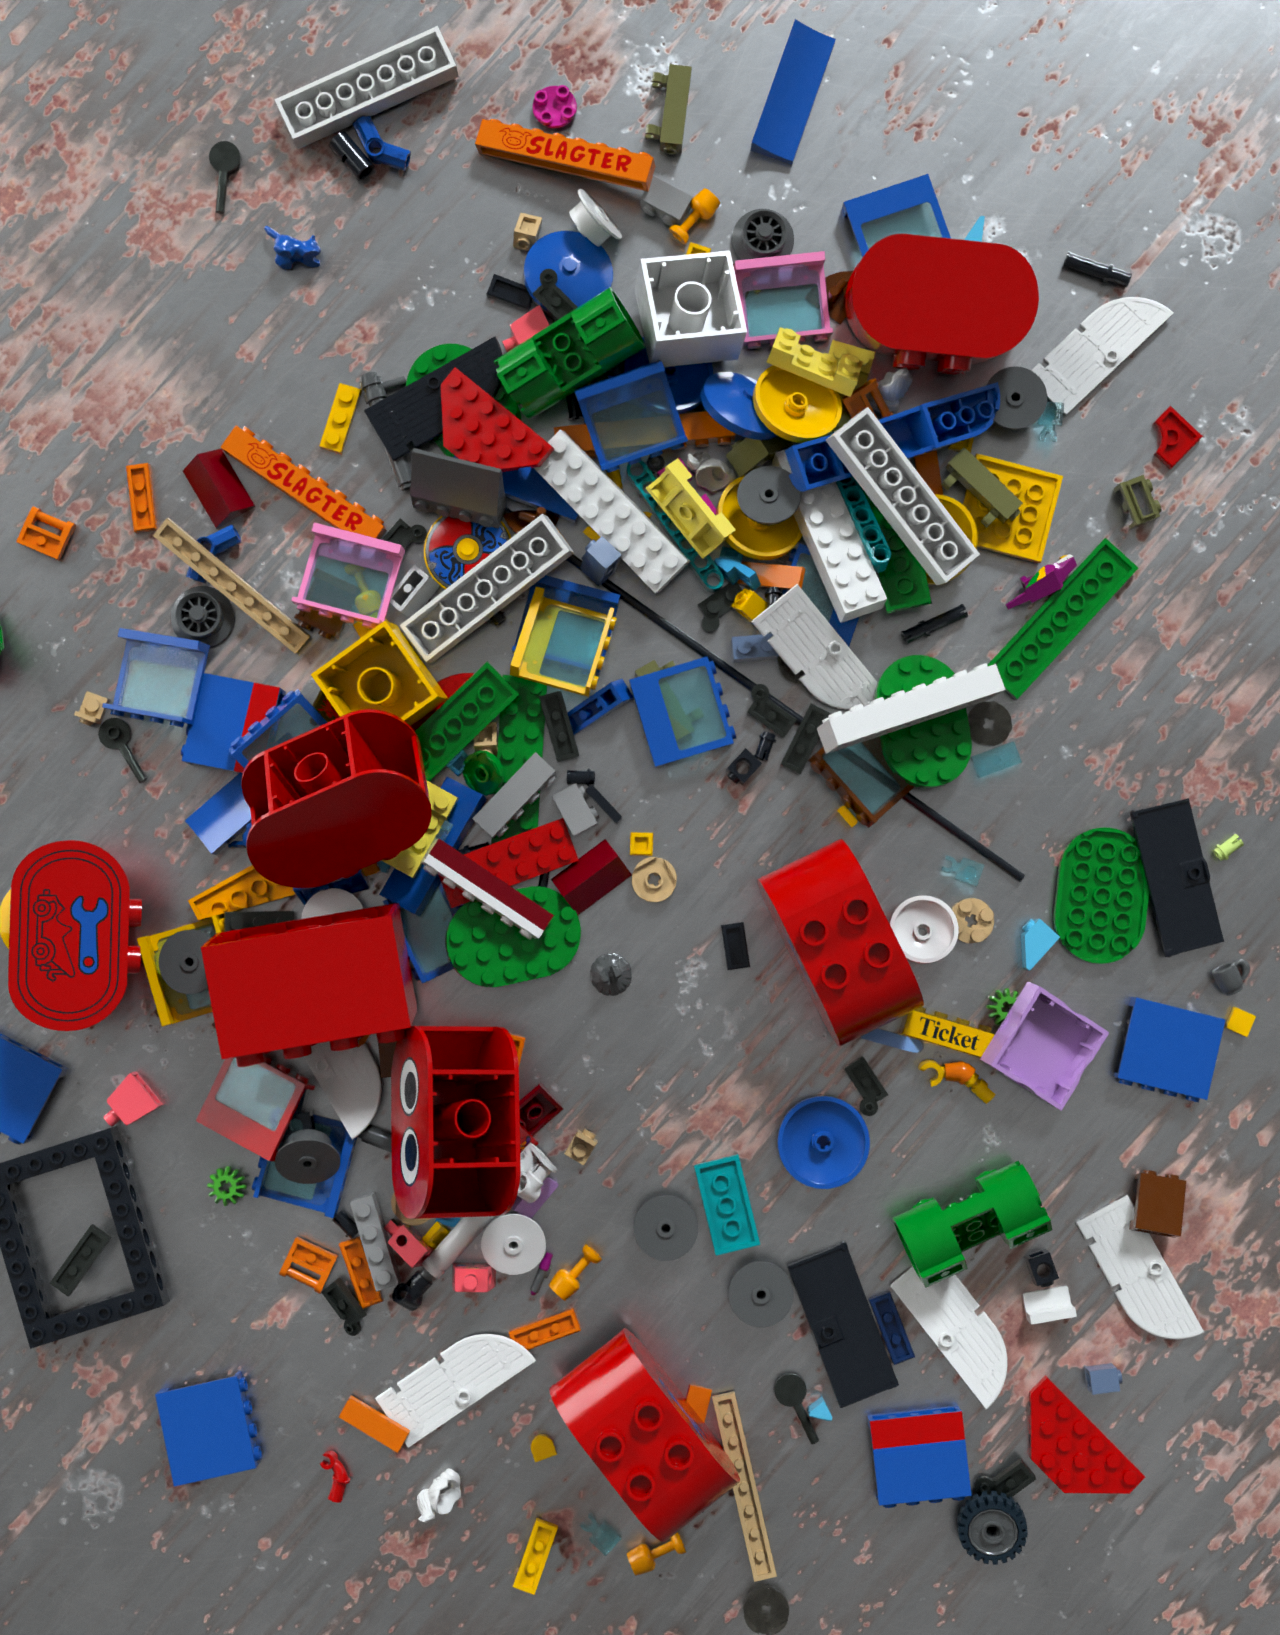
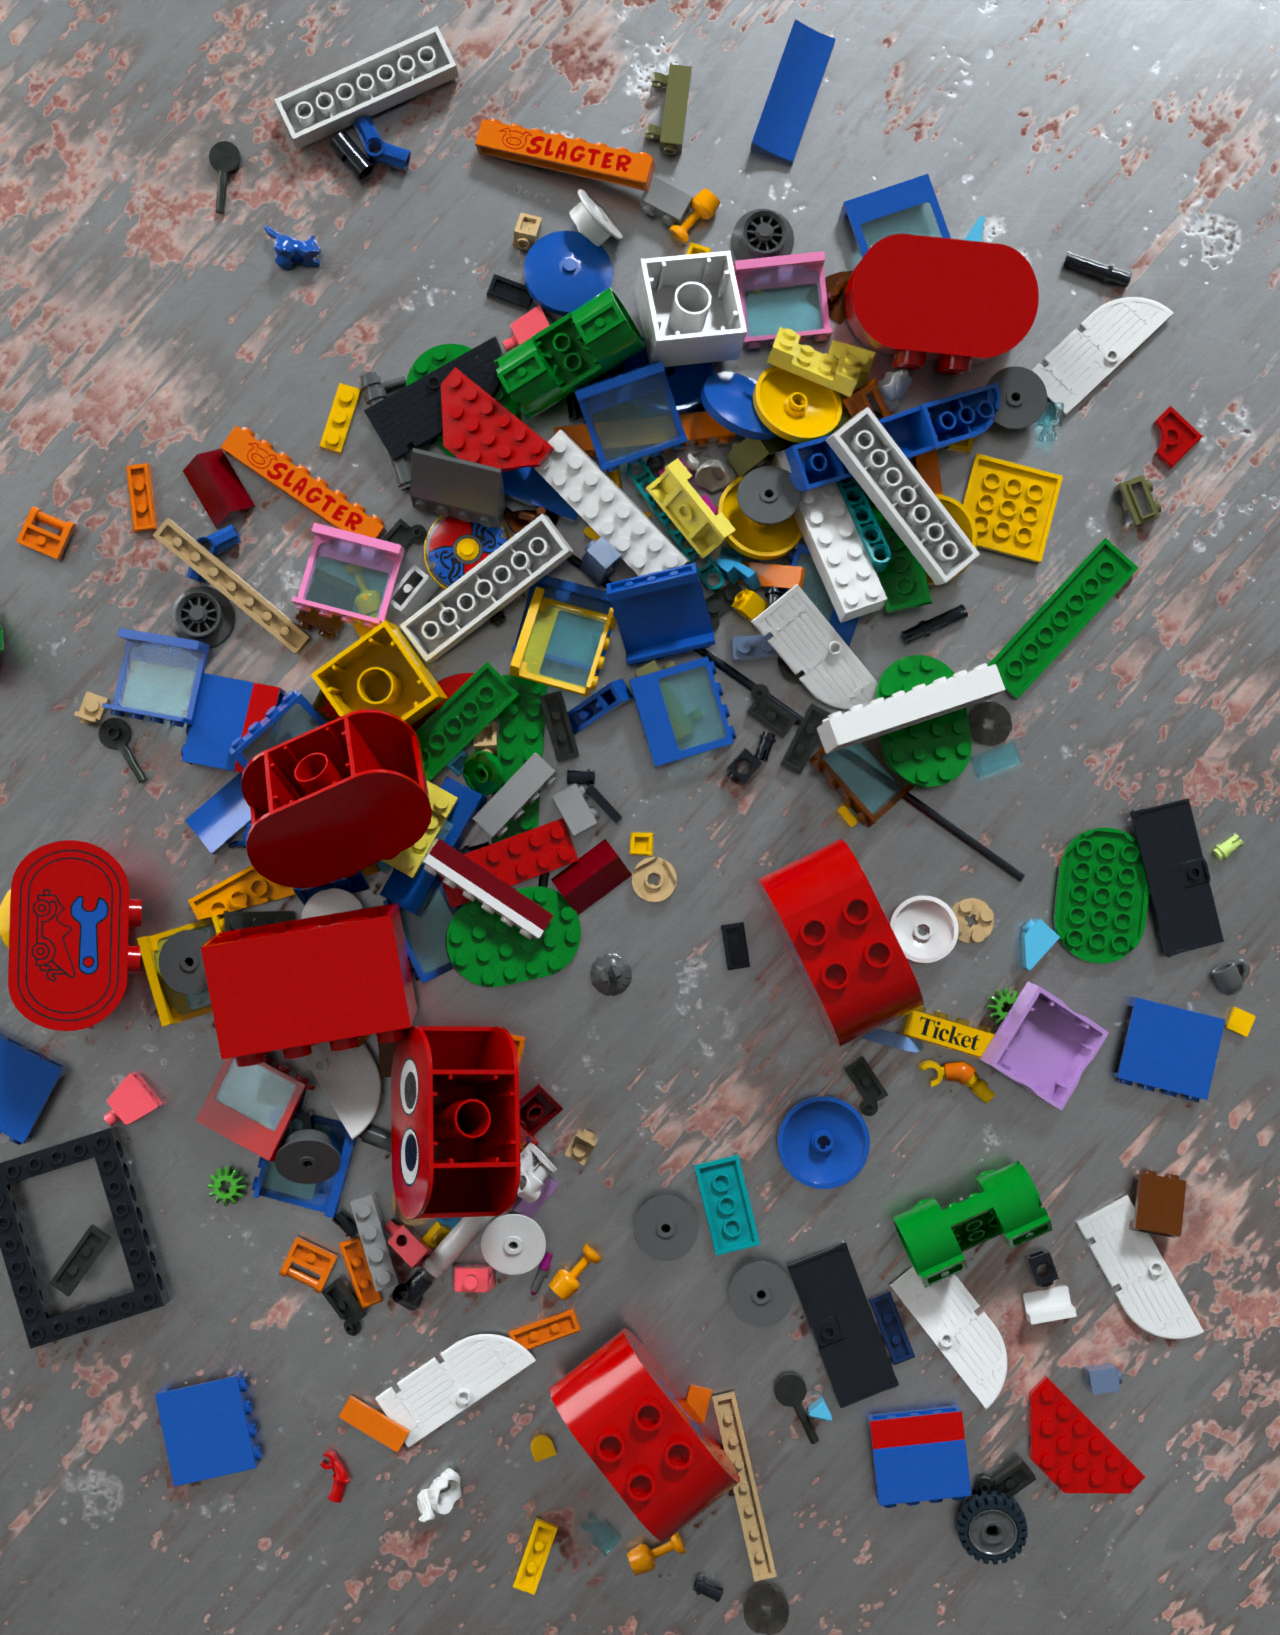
(551, 296): pearl dark grey hinge -> none
(554, 106): dark pink dish -> none
(661, 614): none -> blue panel
(707, 1589): none -> black pin
(967, 871): clear light blue plate -> none
(983, 486): olive brick -> none
(1045, 581): magenta animal -> none

